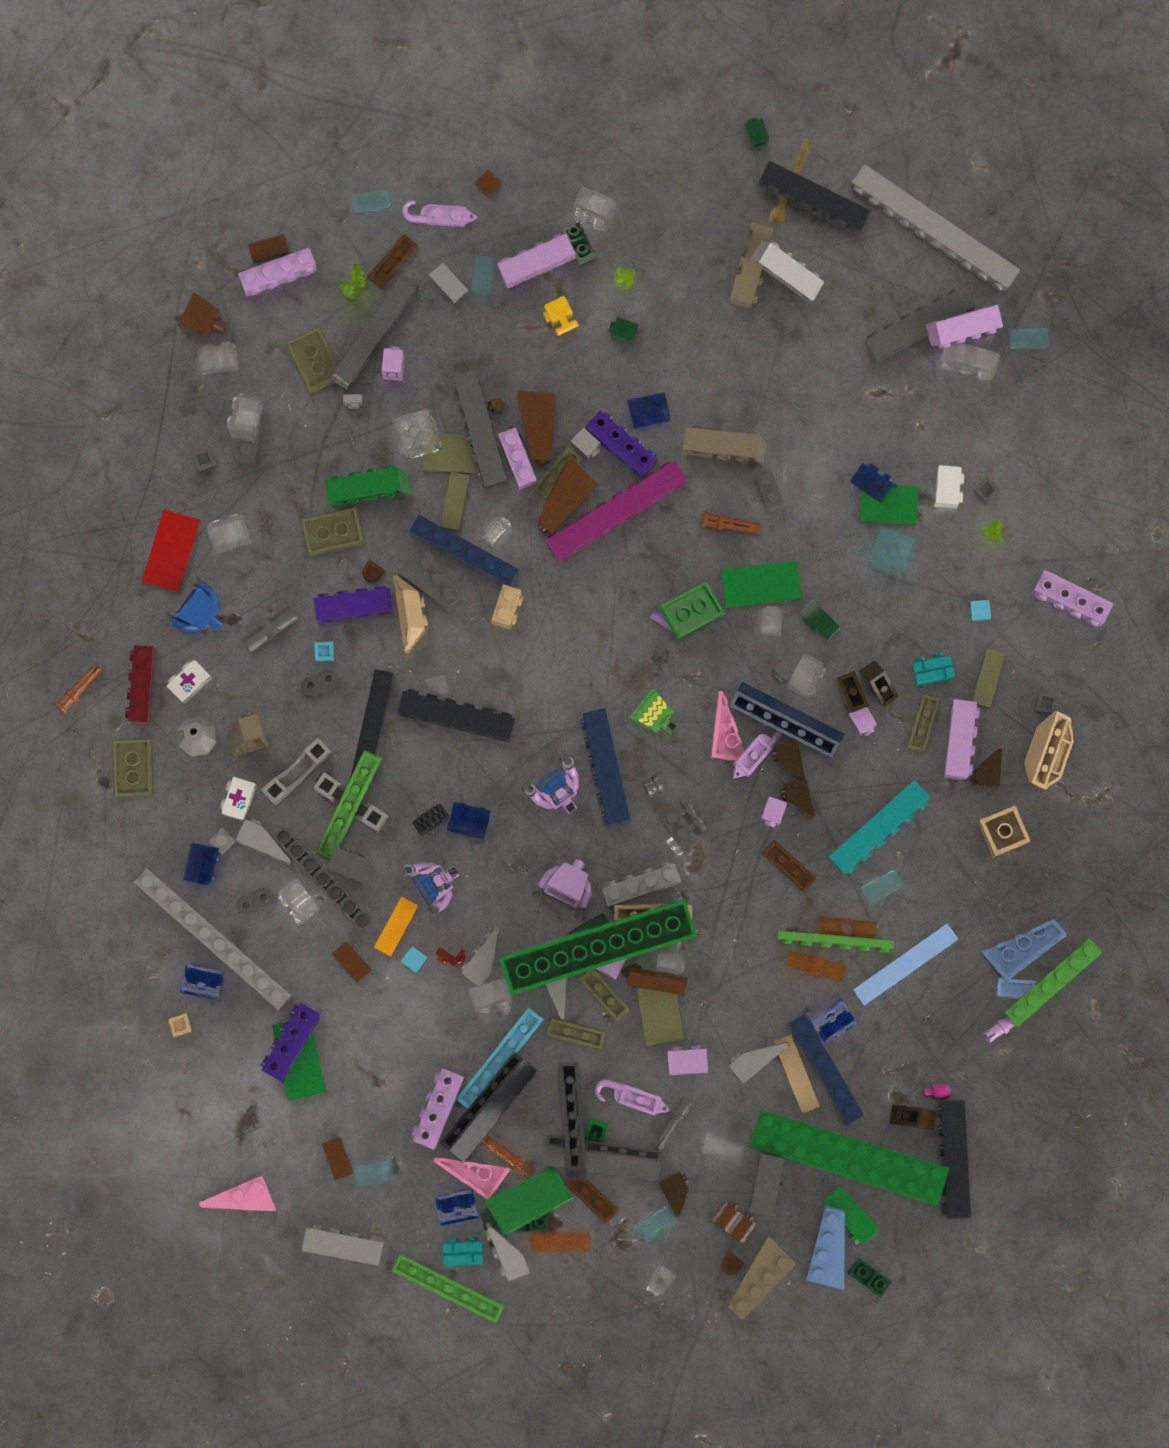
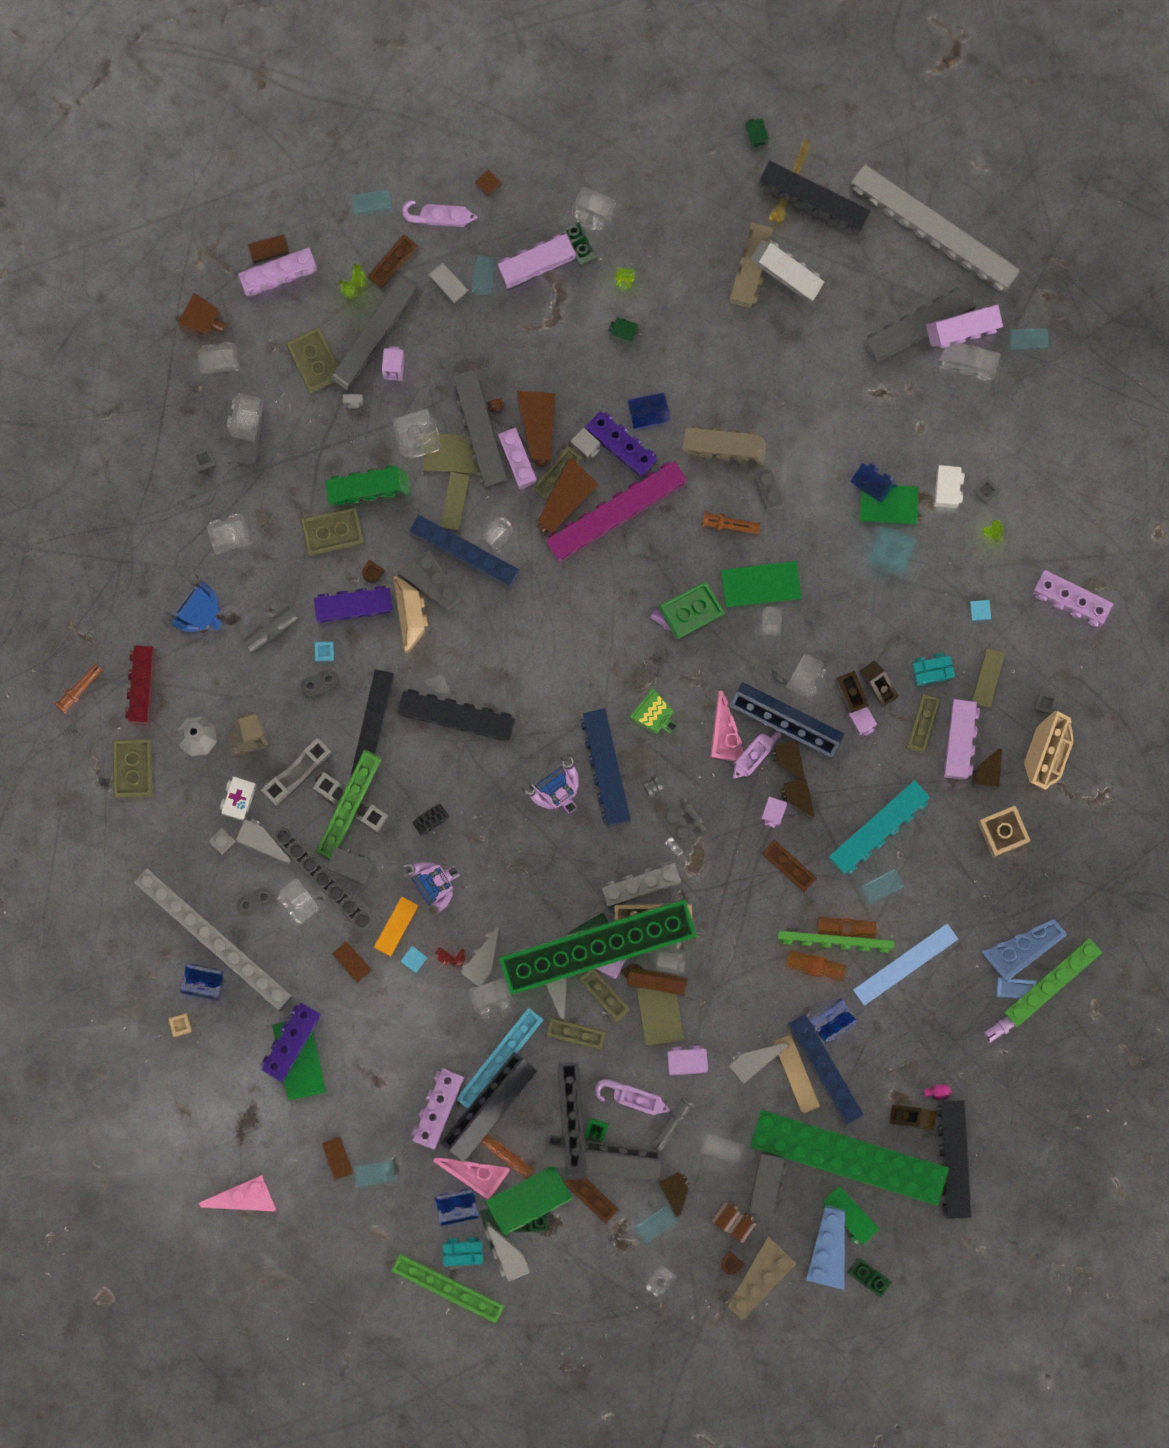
(171, 550): red tile -> none
(189, 681): white brick -> none
(201, 864): clear blue bracket -> none
(343, 1246): light grey brick -> none
(469, 820): clear blue bracket -> none
(506, 607): tan brick -> none
(558, 312): yellow brick -> none
(560, 1241): clear orange plate -> none
(568, 885): lavender torso -> none
(820, 620): dark green slope -> none

